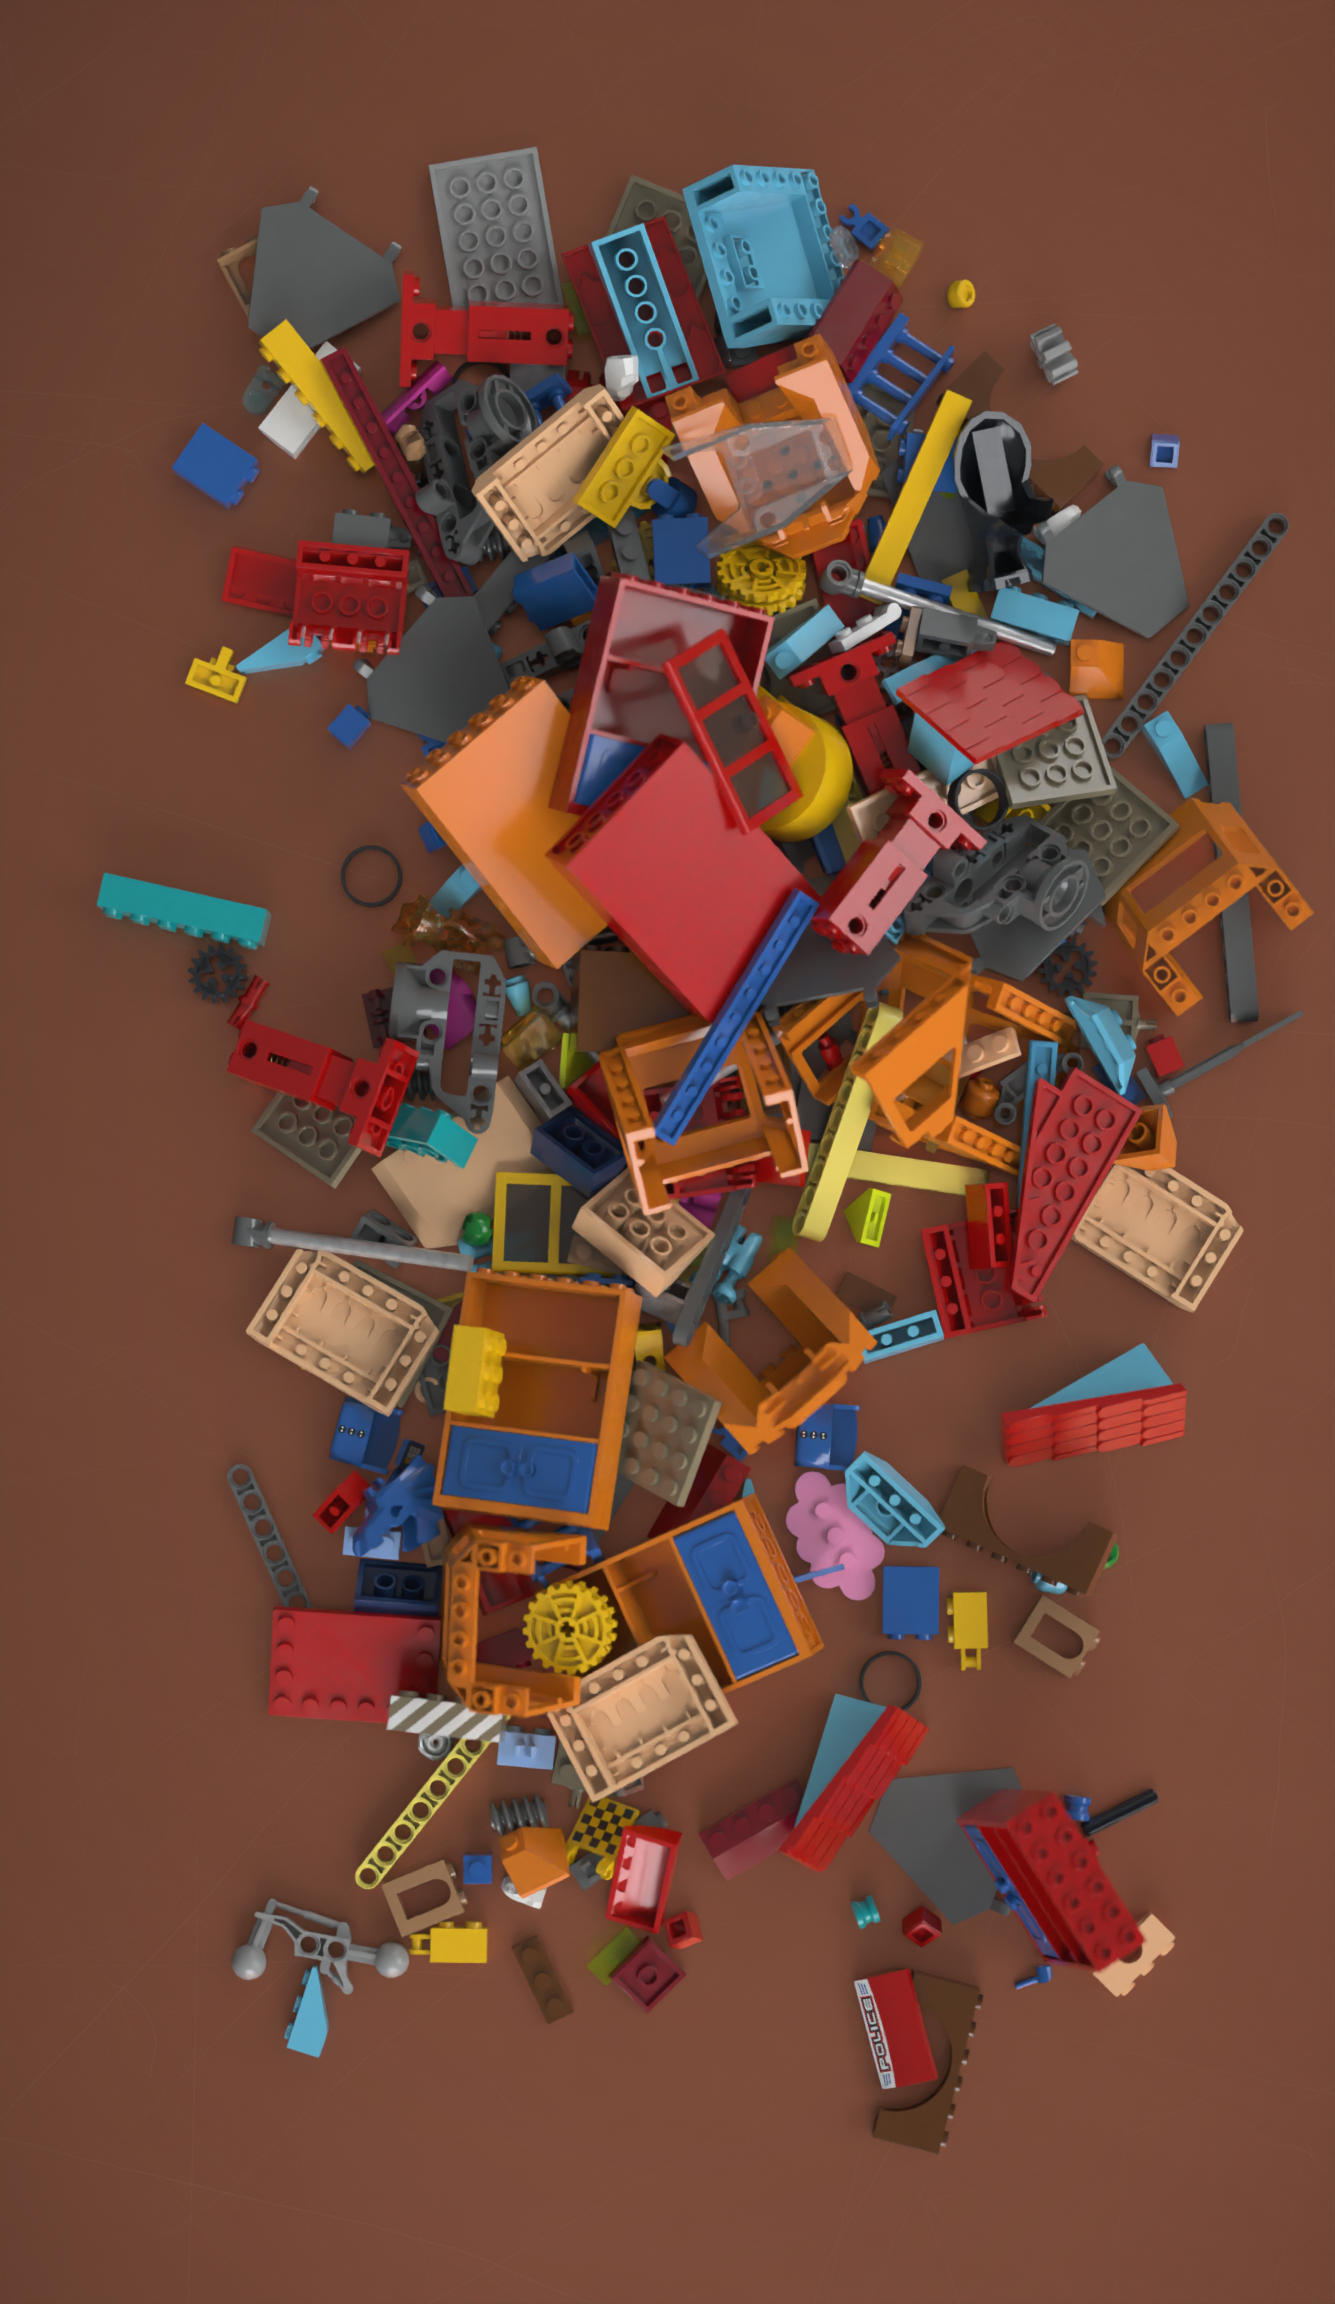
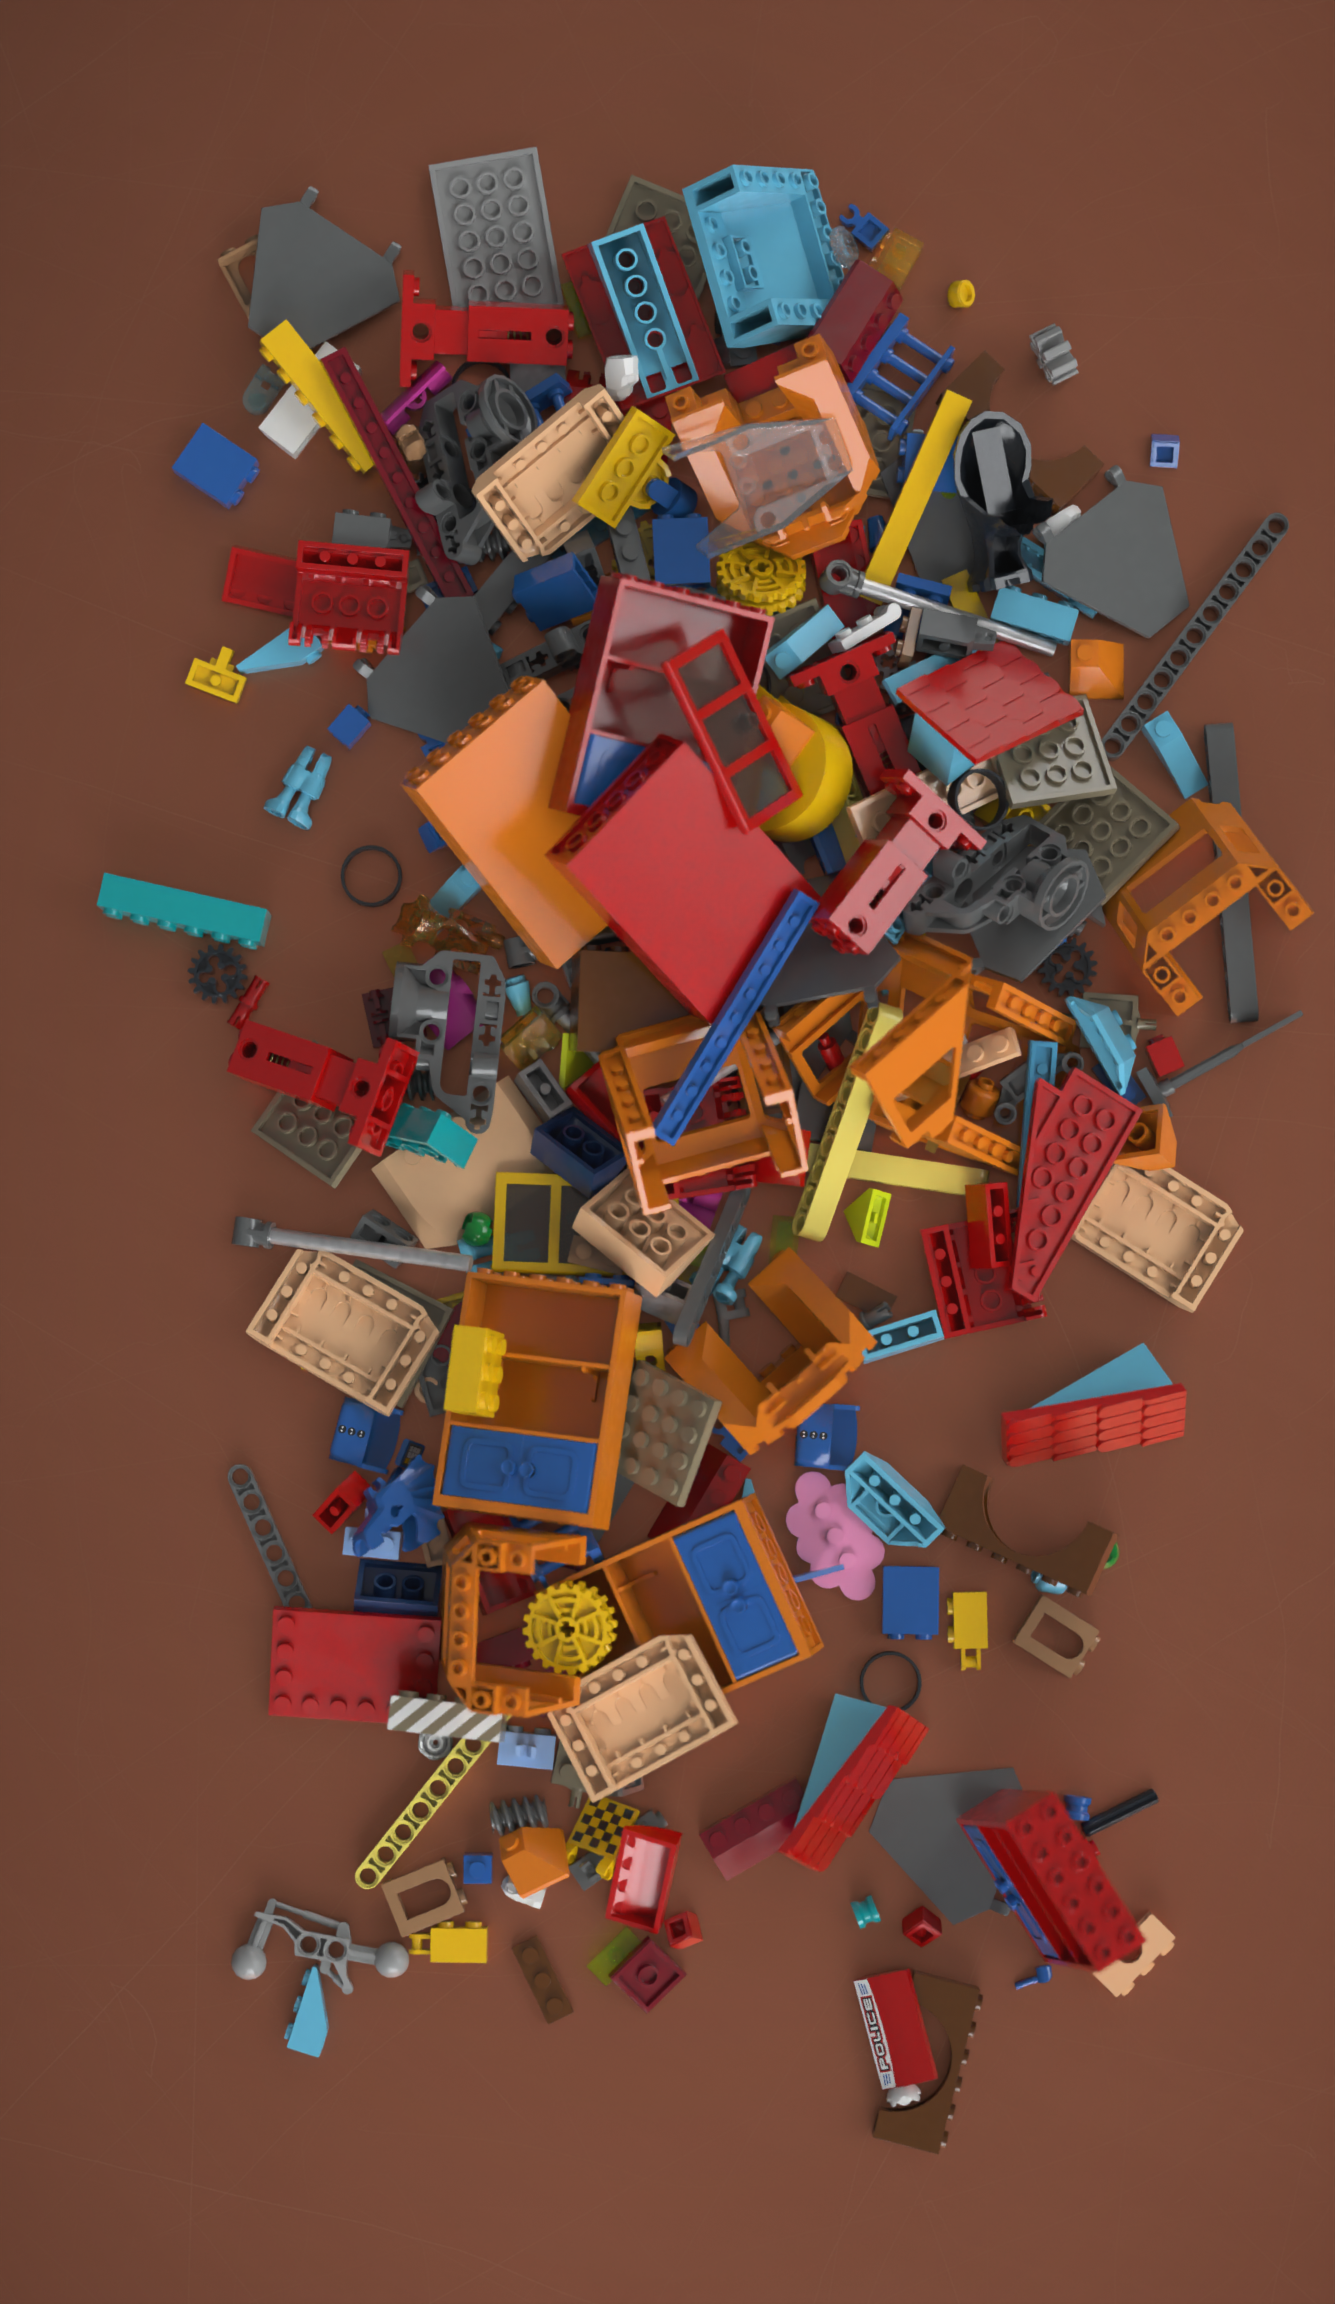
(301, 780): none -> medium azure piece
(903, 2095): none -> white plate

